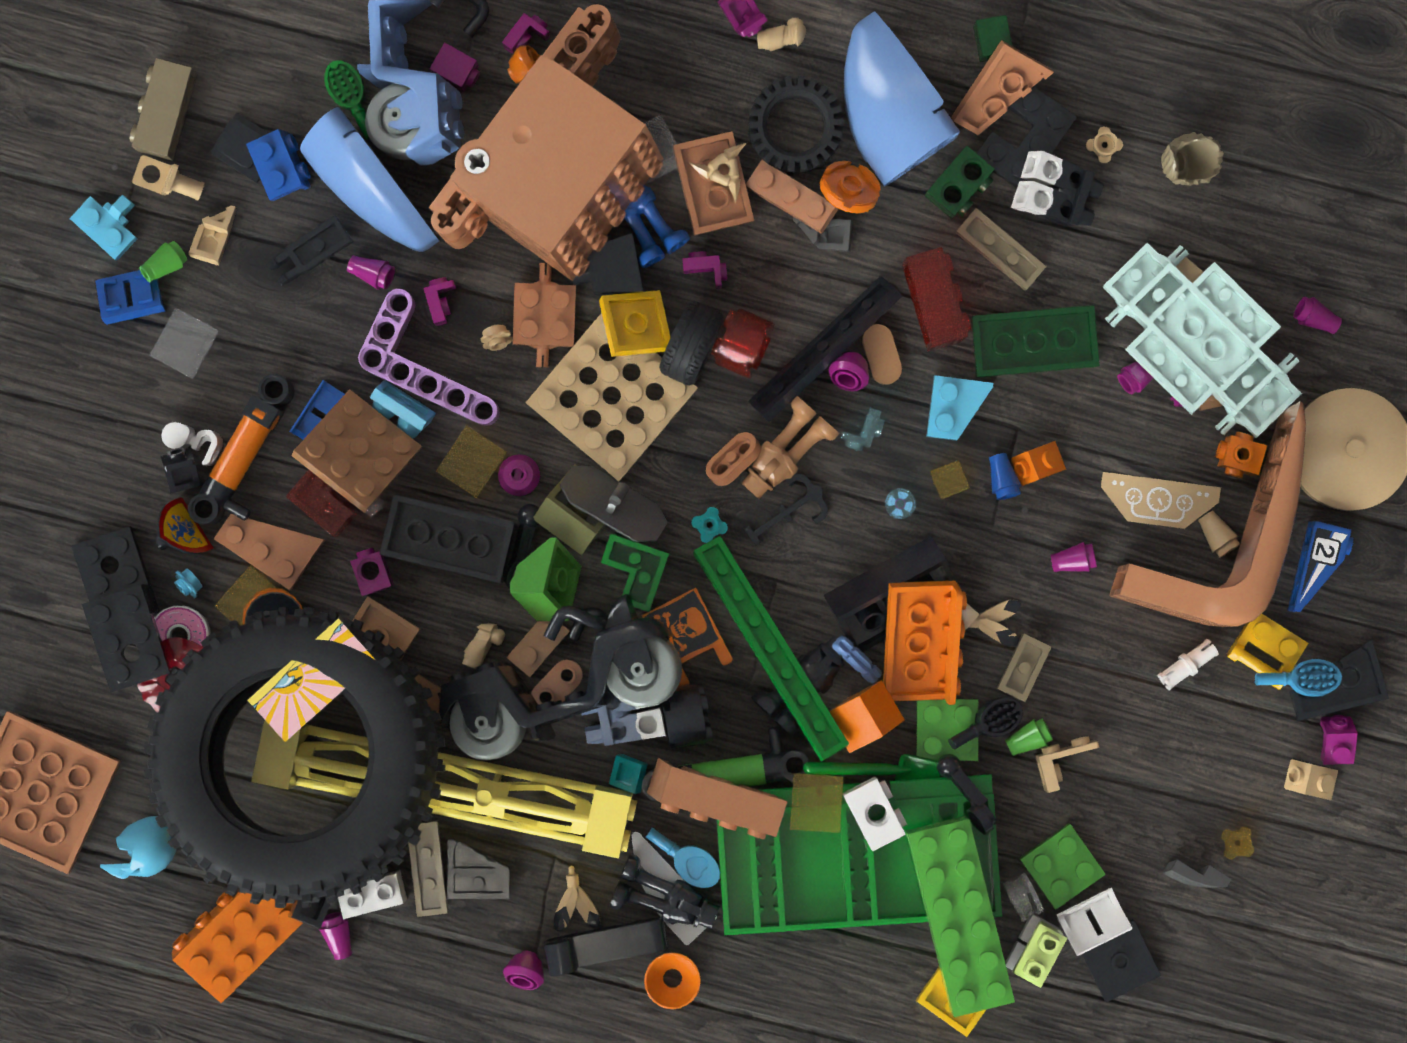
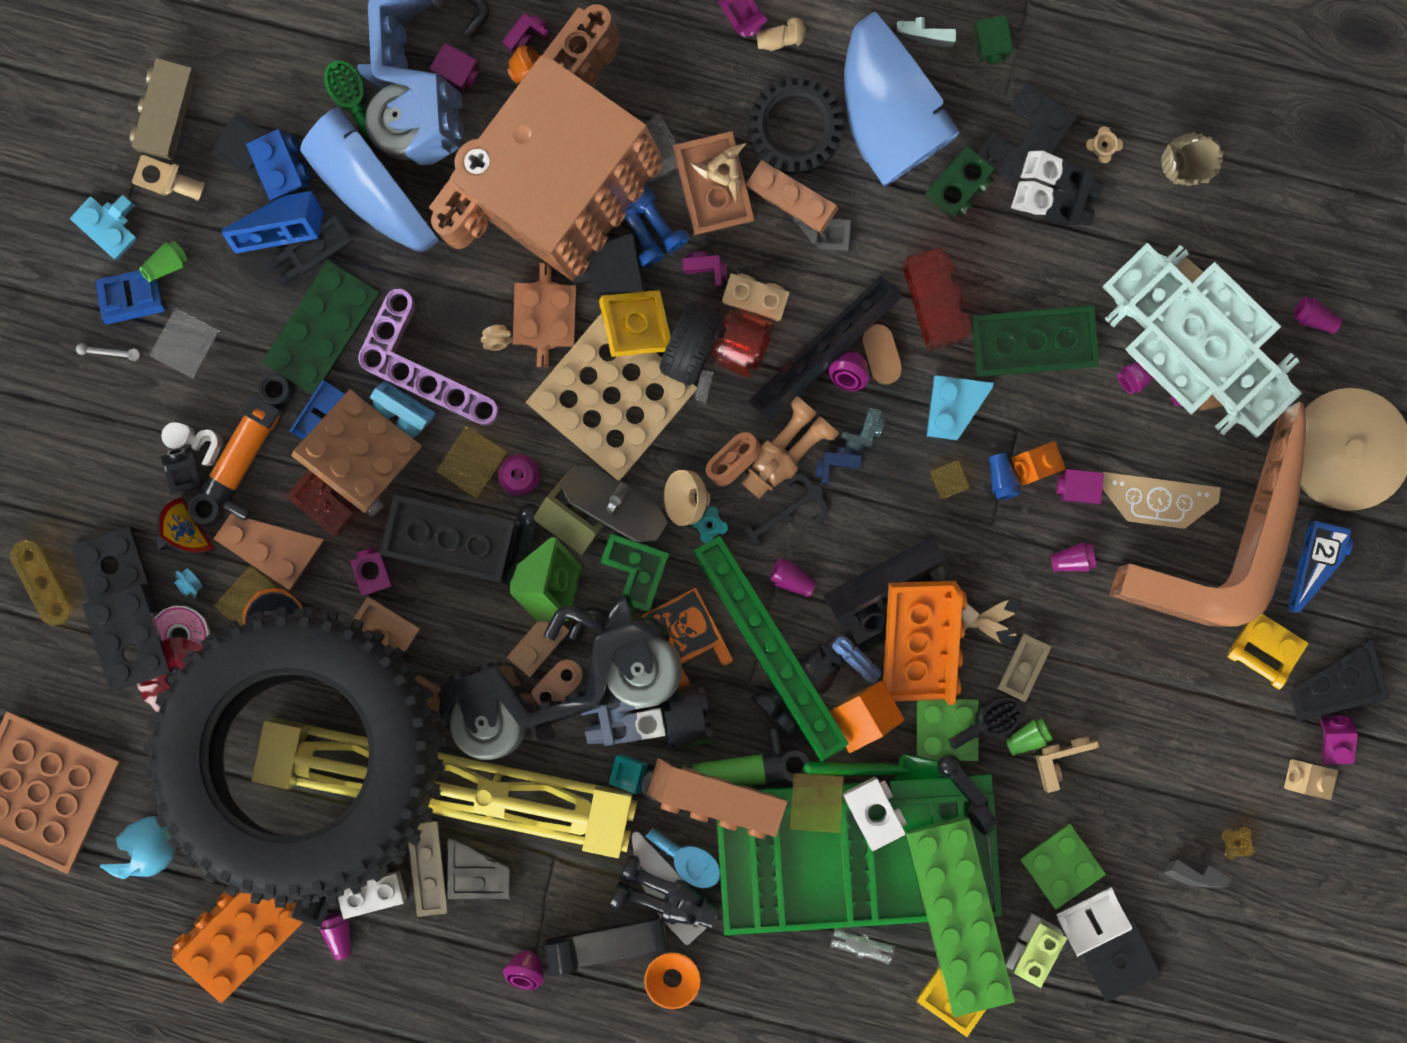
(30, 574): none -> clear yellow plate
(132, 354): none -> light grey hinge
(213, 236): tan slope -> none
(279, 223): none -> blue slope
(300, 689): sticker -> none
(321, 327): none -> dark green plate
(372, 271): magenta cone -> none
(439, 306): magenta bracket -> none
(480, 645): tan arm -> none
(572, 898): tan piece -> none
(680, 497): none -> tan piece
(703, 386): none -> clear tile
(755, 297): none -> tan bracket
(792, 578): none -> magenta cone
(842, 458): none -> dark blue bracket
(850, 187): orange tile -> none
(862, 946): none -> clear pin
(900, 503): clear light blue tile -> none
(936, 37): none -> light aqua slope
(1000, 83): nougat wing -> none
(1000, 249): dark tan plate -> none
(1023, 903): clear wheel -> none
(1080, 486): none -> magenta brick
(1188, 664): white pin -> none
(1218, 534): tan cone -> none
(1251, 455): orange brick -> none
(1307, 678): dark azure piece -> none

